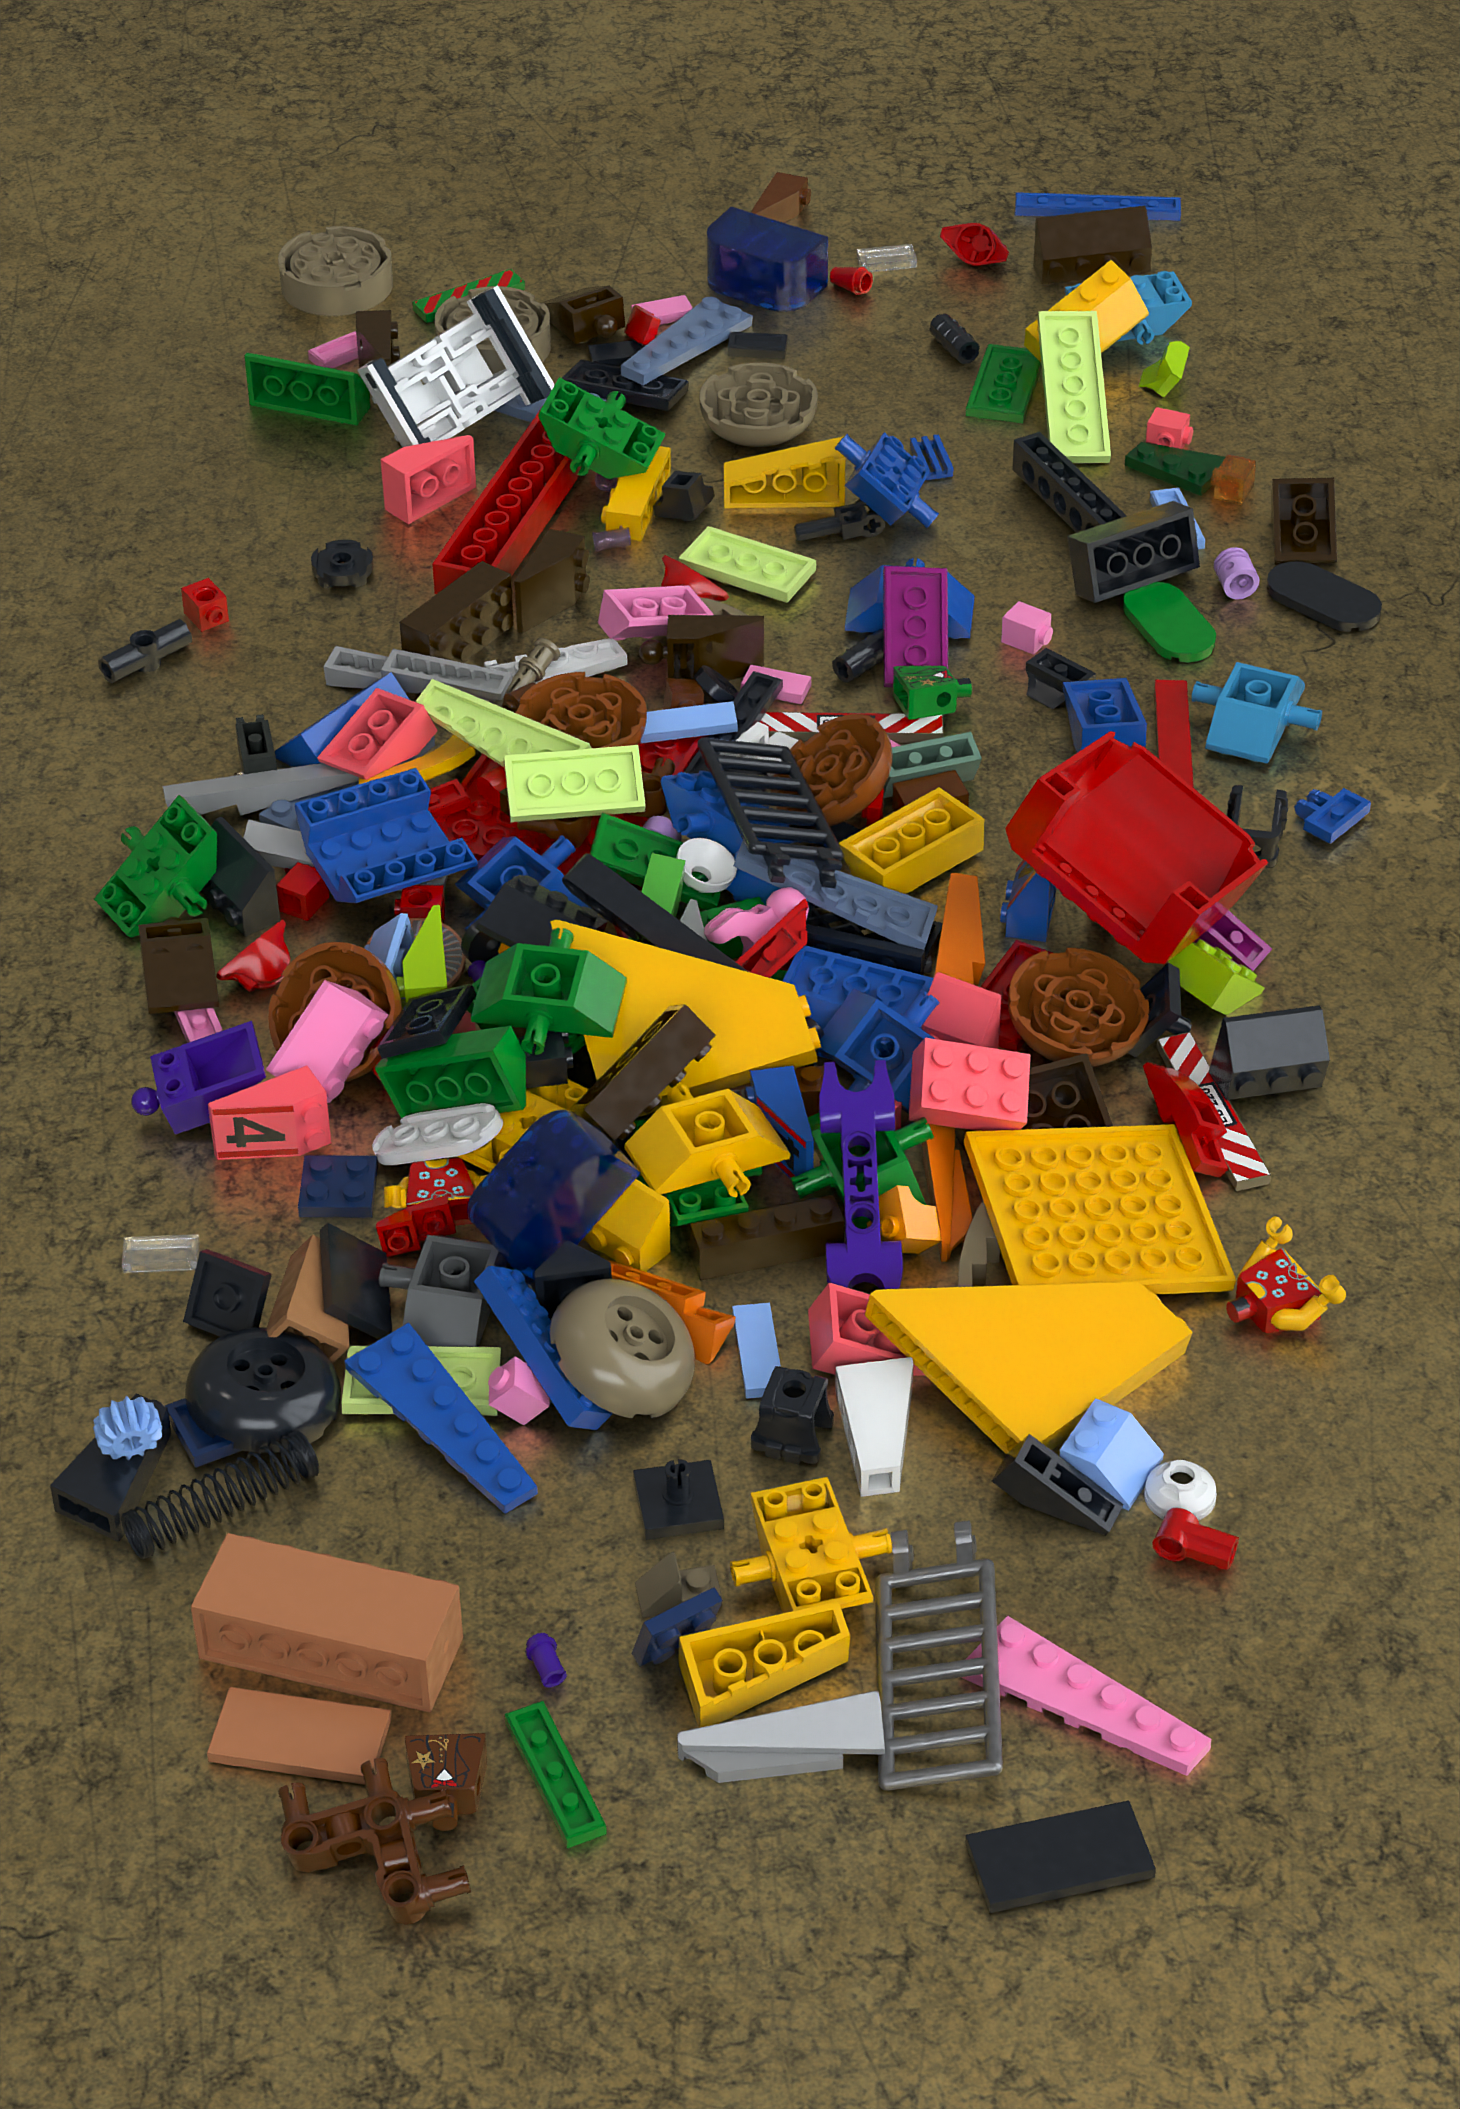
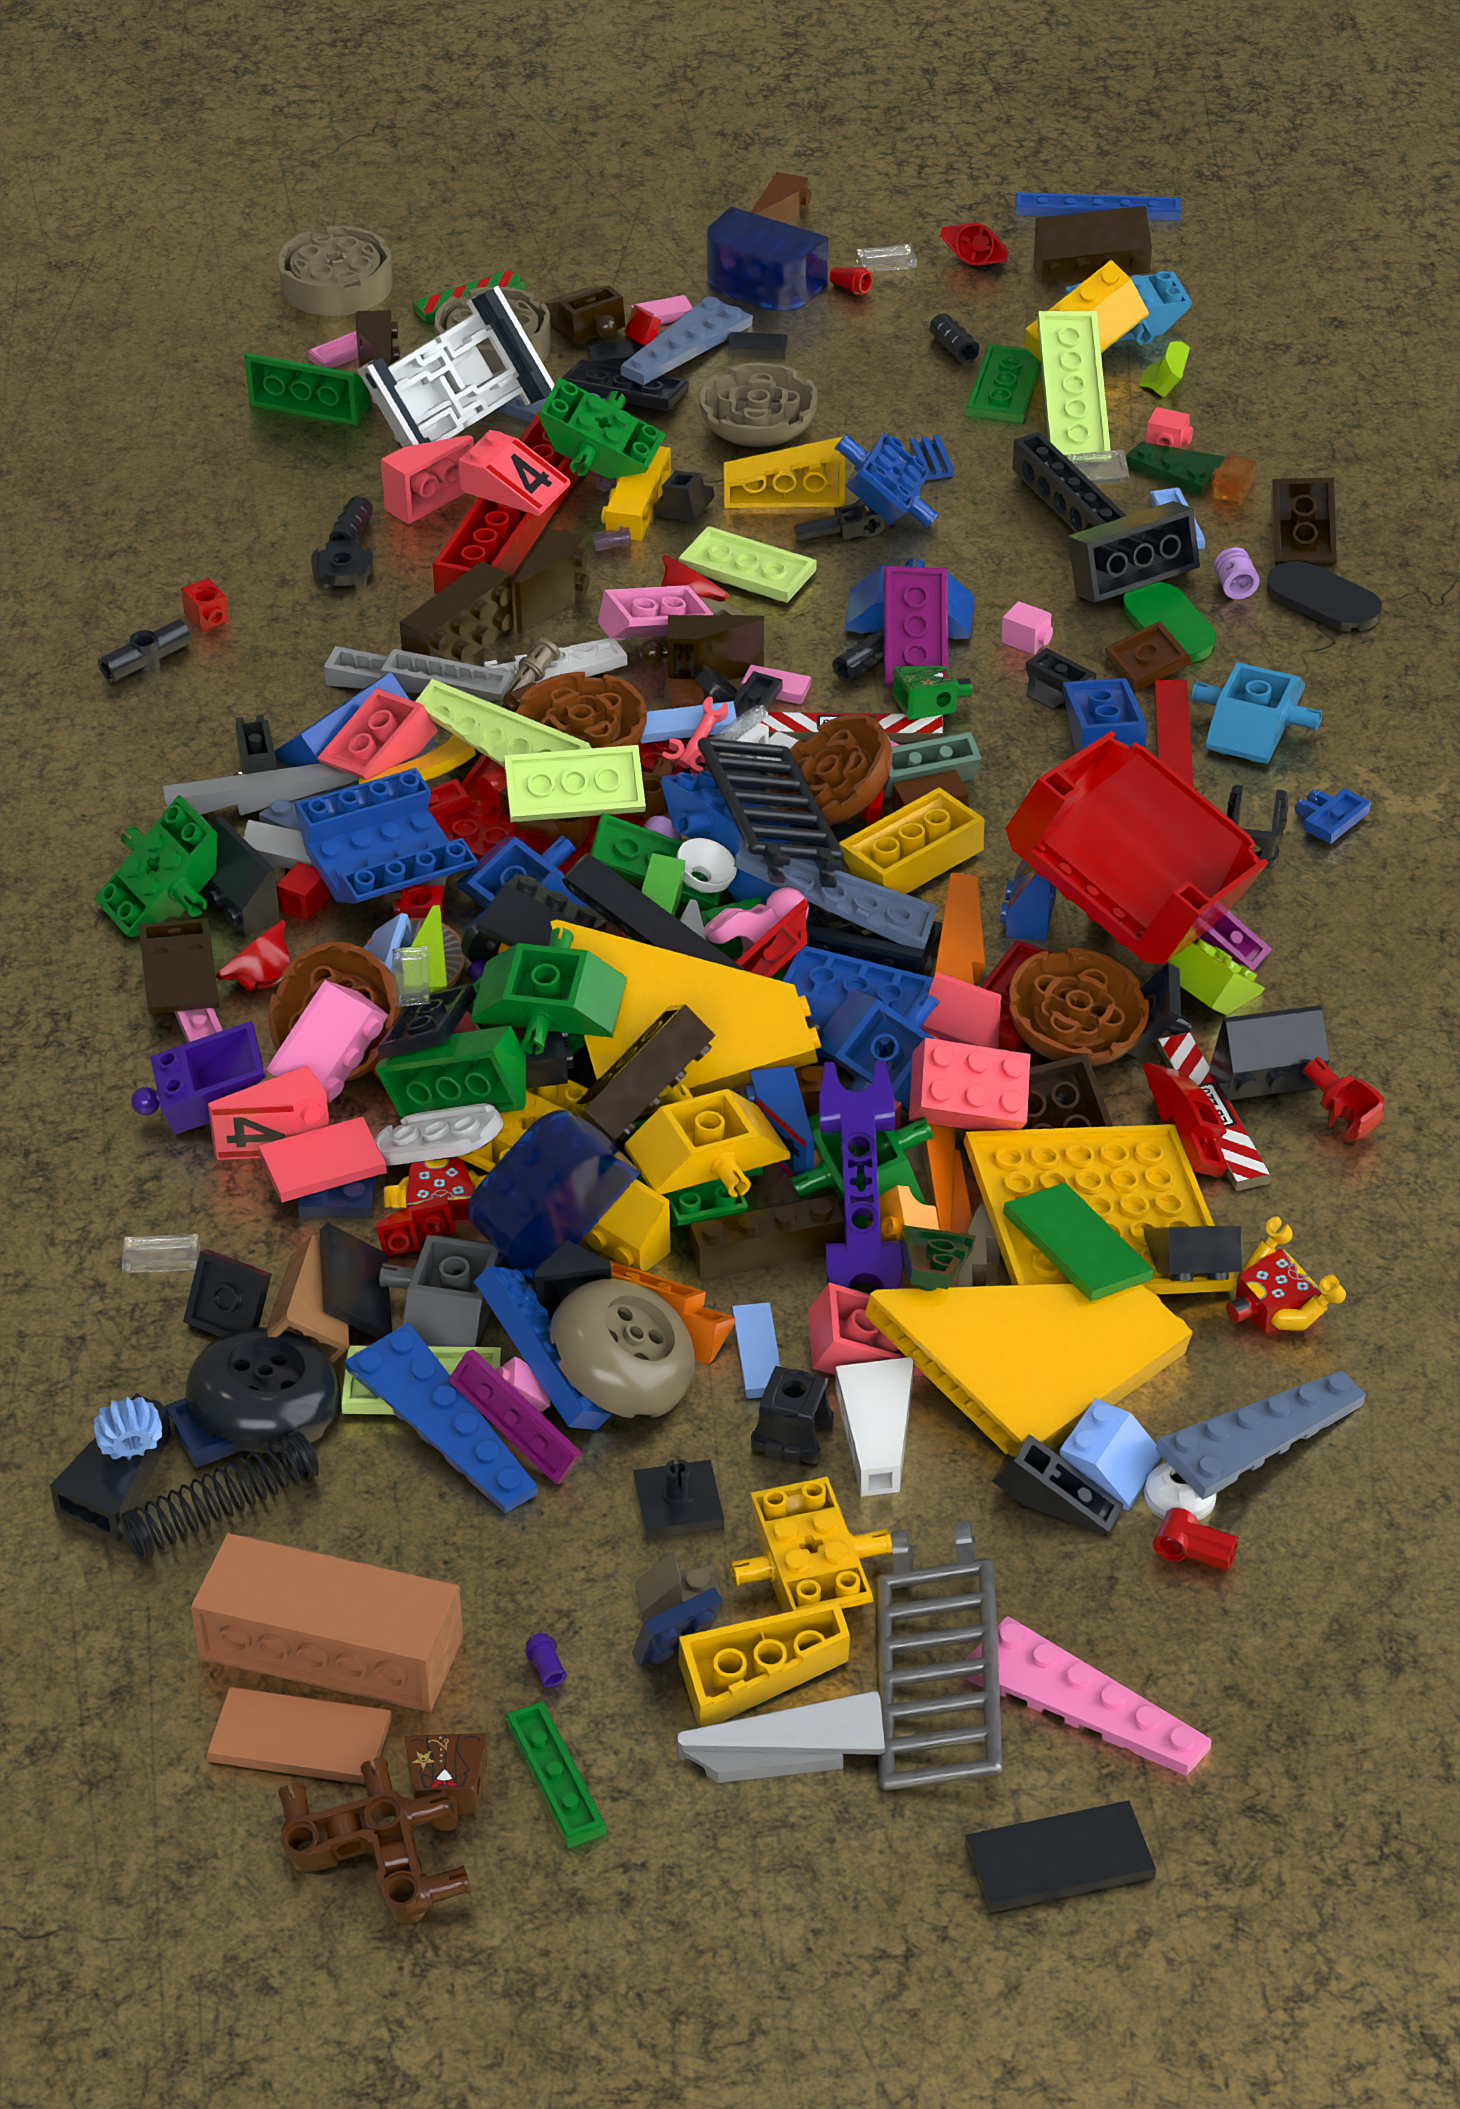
(322, 1159): none -> coral tile
(352, 520): none -> black axle
(411, 976): none -> clear tile
(510, 474): none -> coral slope
(514, 1416): none -> magenta tile
(691, 754): none -> coral bar
(742, 724): none -> clear tile
(934, 1255): none -> dark green wing
(1078, 1241): none -> green tile
(1102, 466): none -> clear tile
(1147, 656): none -> reddish brown tile
(1195, 1250): none -> black slope
(1223, 1447): none -> sand blue wing
(1347, 1099): none -> red piece

